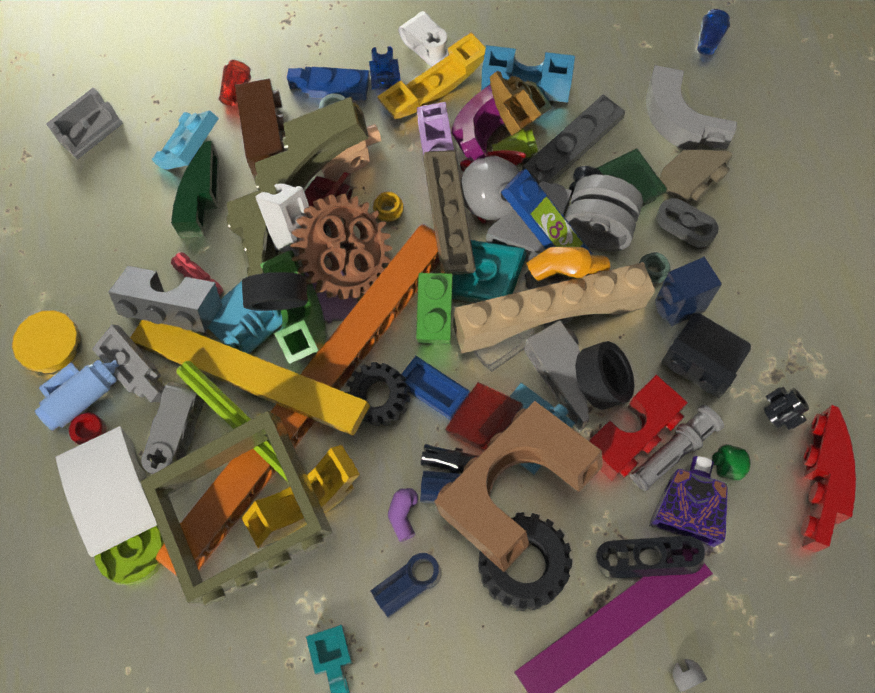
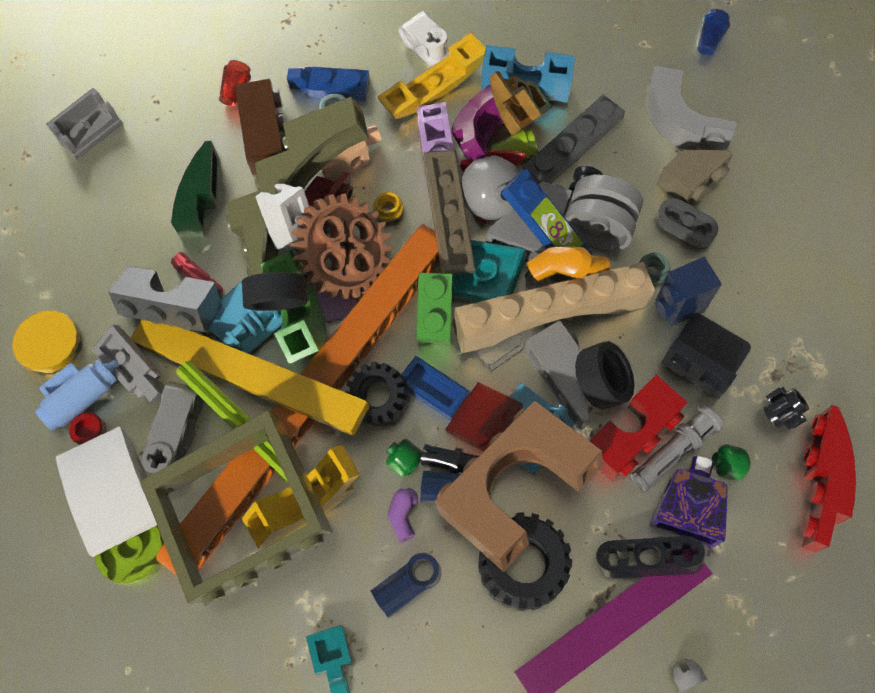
(185, 140): medium azure plate -> none
(383, 69): clear blue plate -> none
(403, 457): none -> green piece
(636, 171): clear green piece -> none

